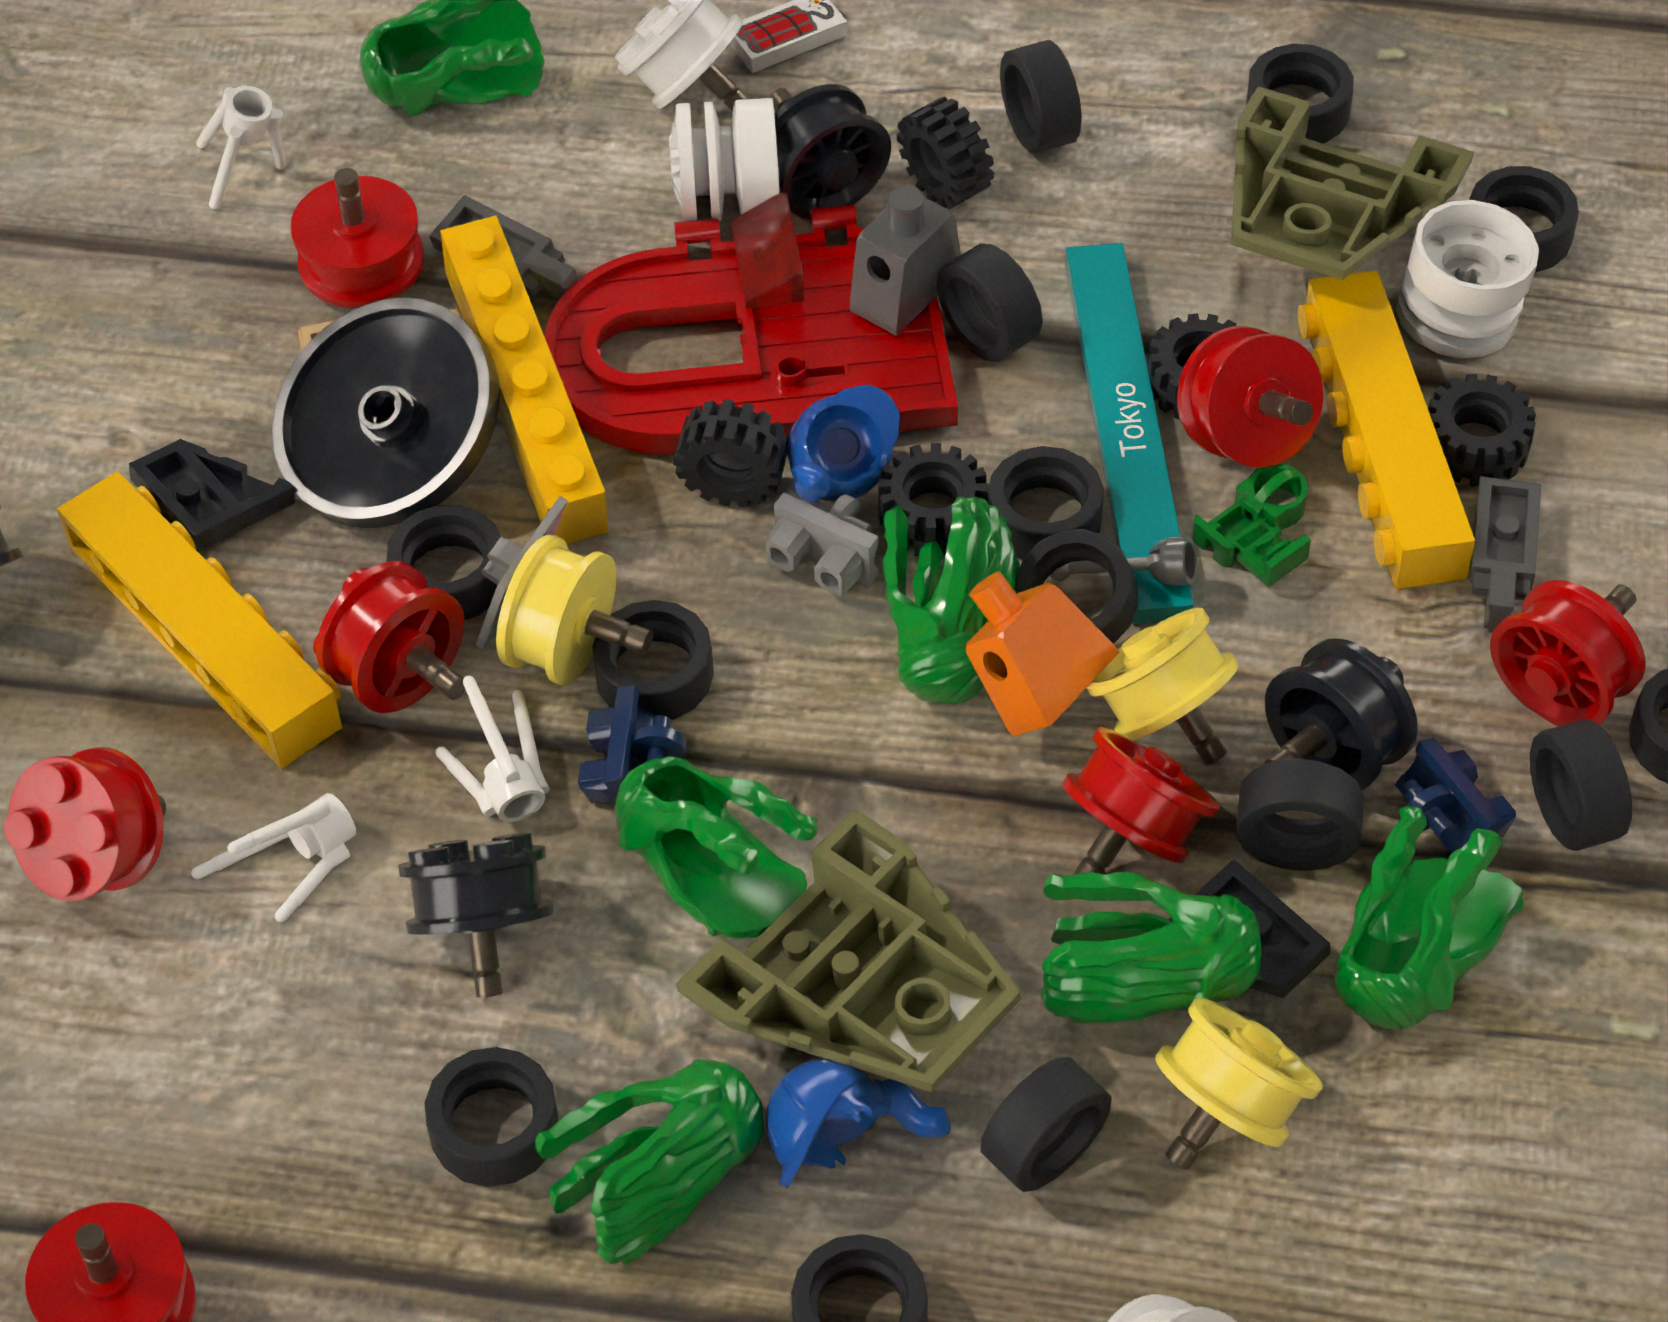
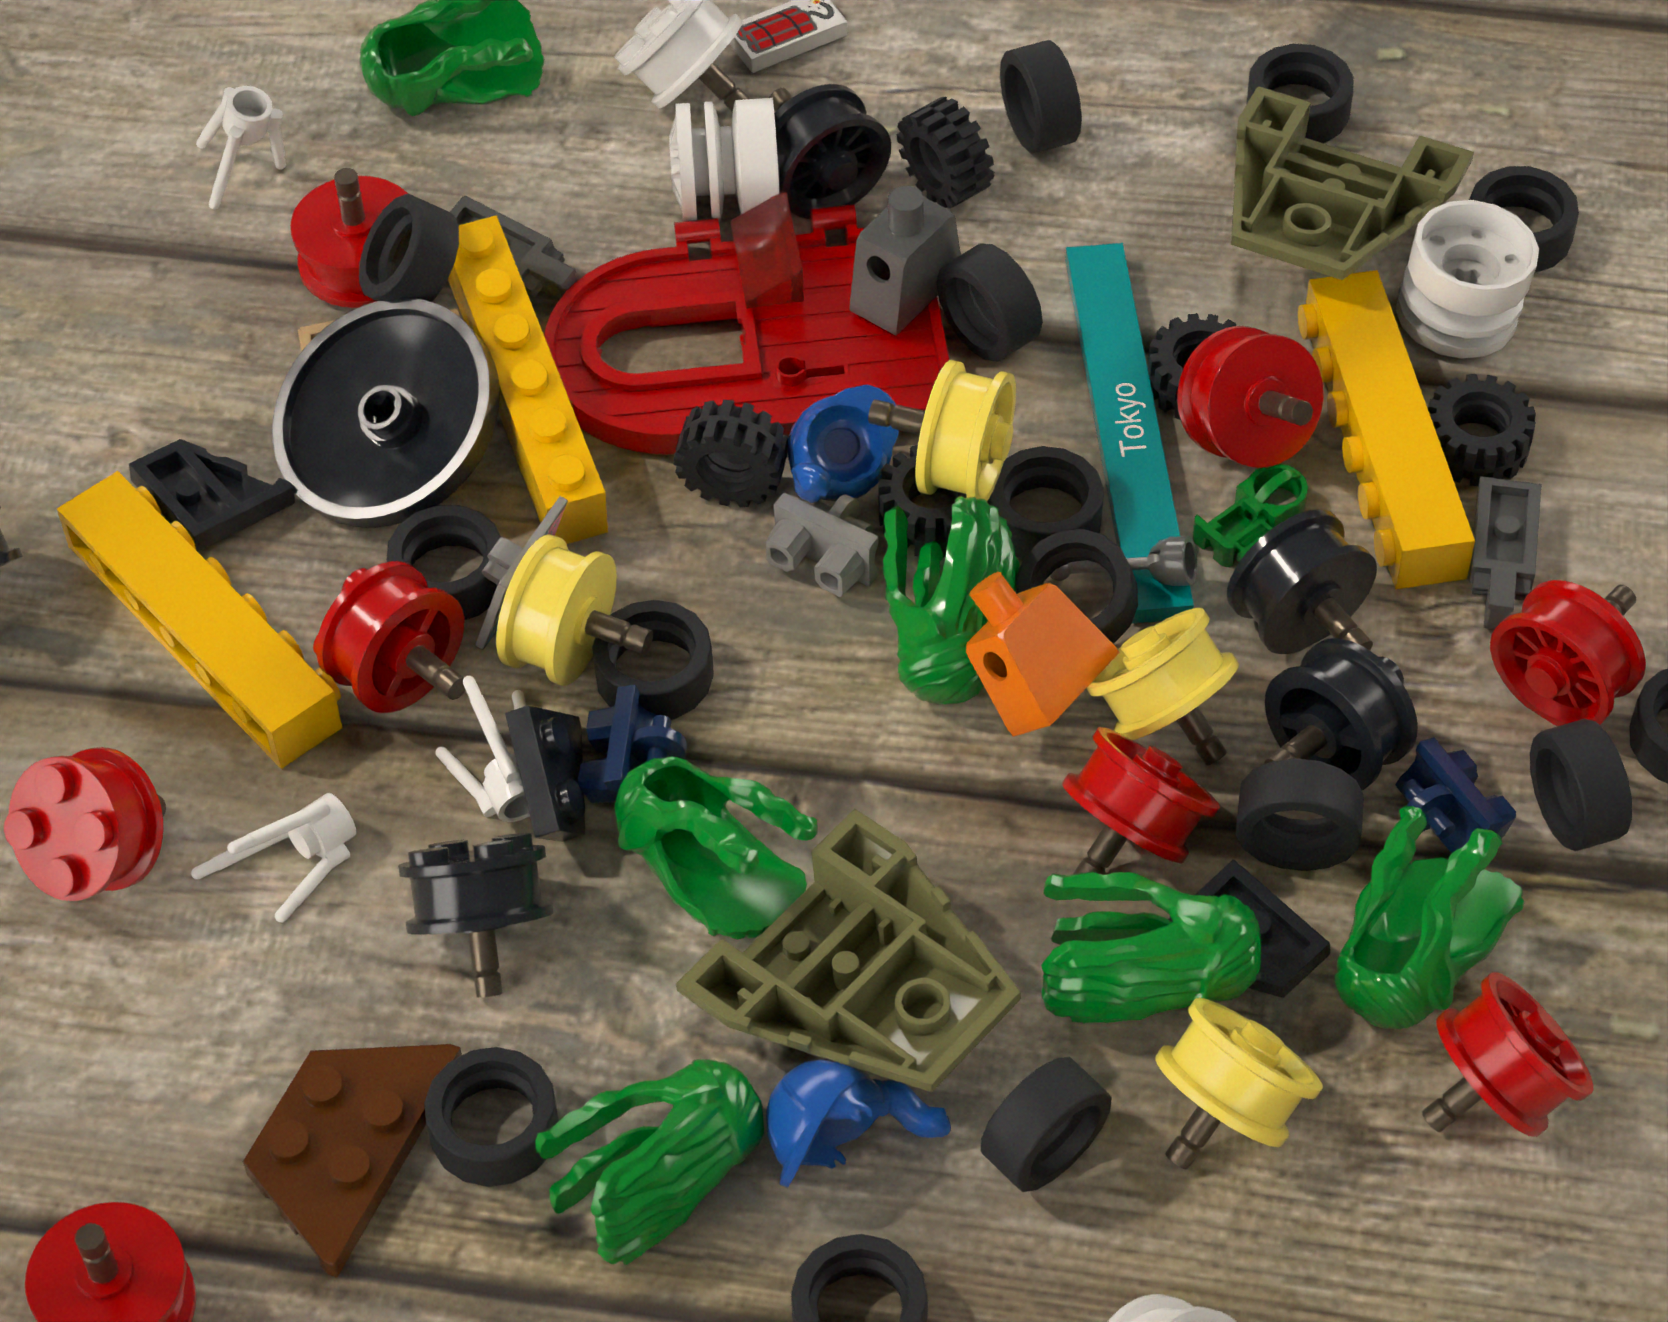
(343, 1140): none -> reddish brown wing
(409, 251): none -> black tyre
(549, 766): none -> black wing
(961, 431): none -> light yellow wheel
(1303, 583): none -> black wheel
(1509, 1058): none -> red wheel

